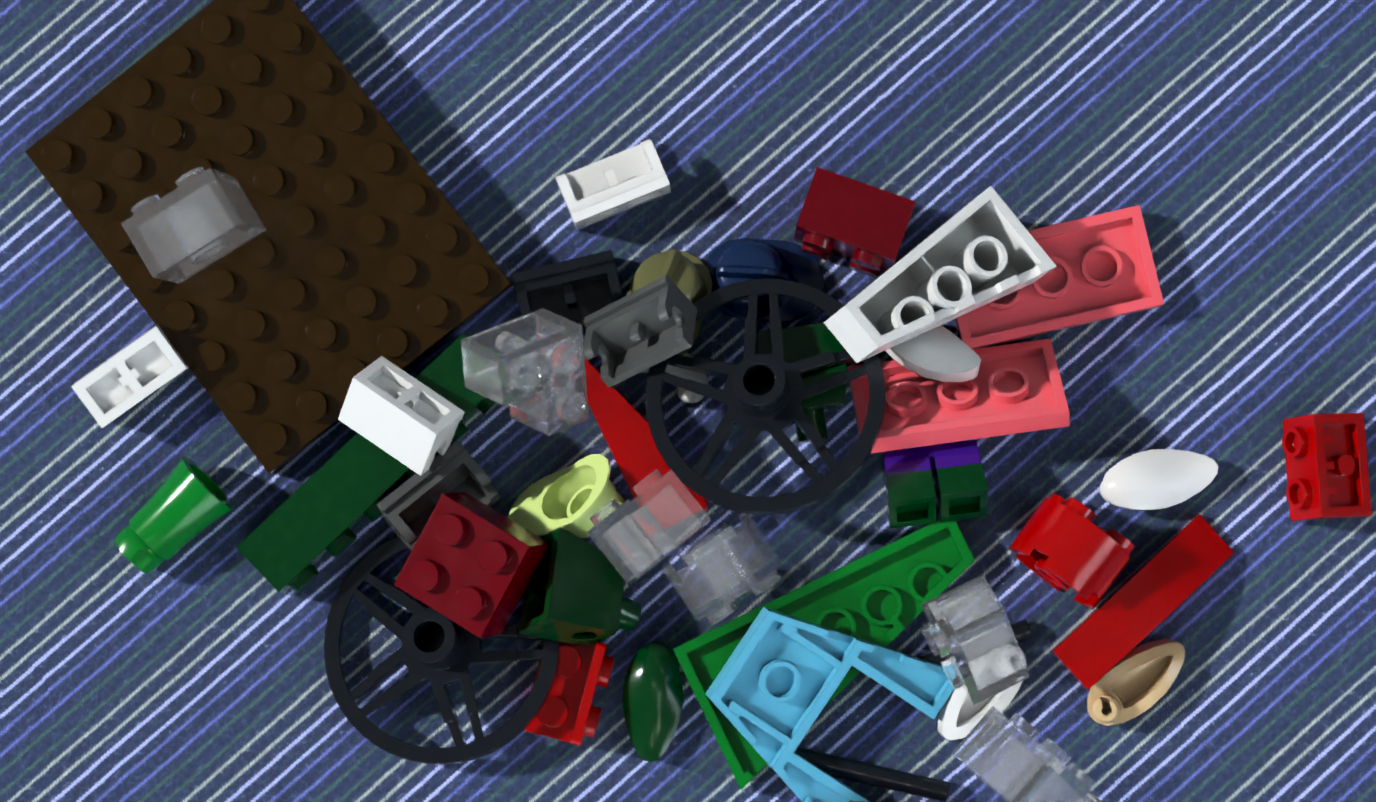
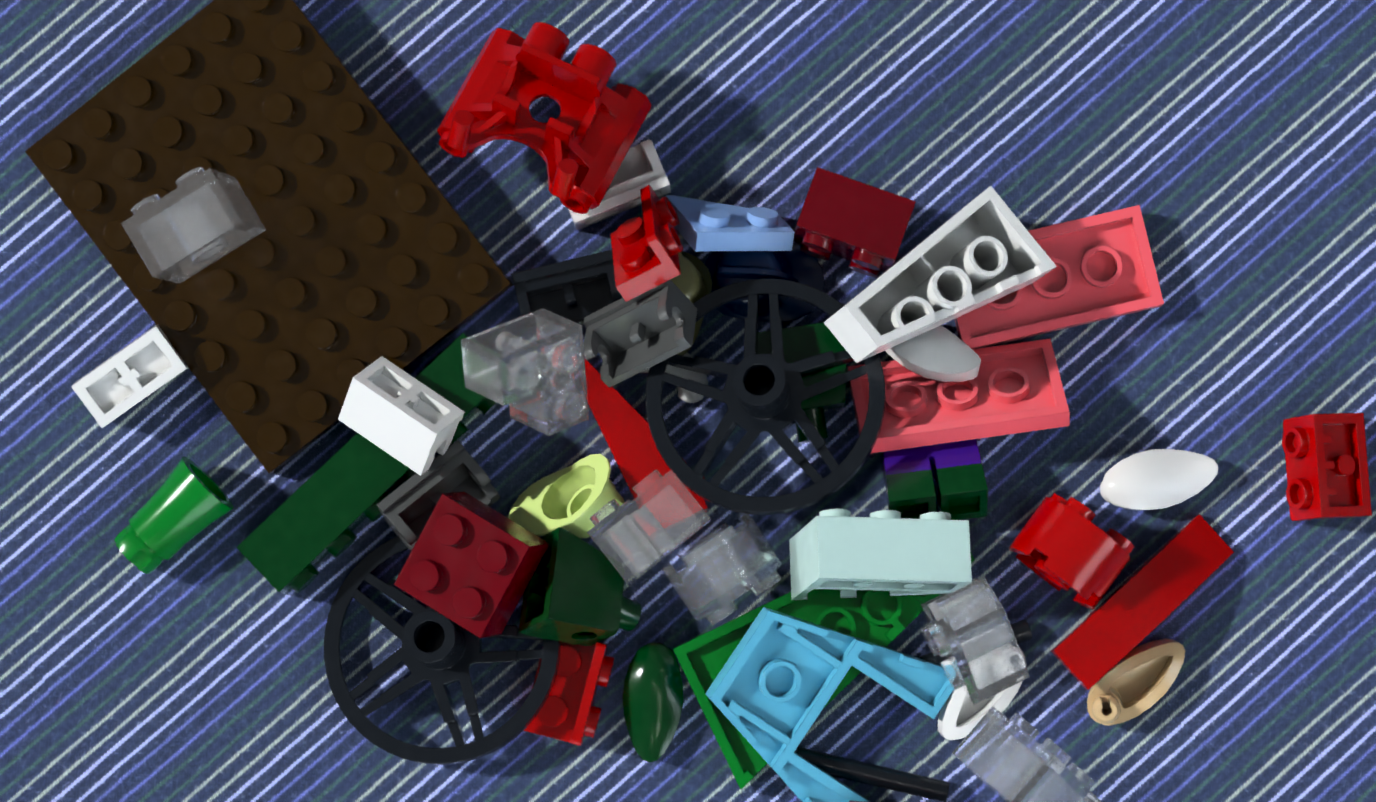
(594, 122): none -> red piece
(646, 247): none -> red bracket
(730, 227): none -> light blue wing
(880, 554): none -> light aqua wedge

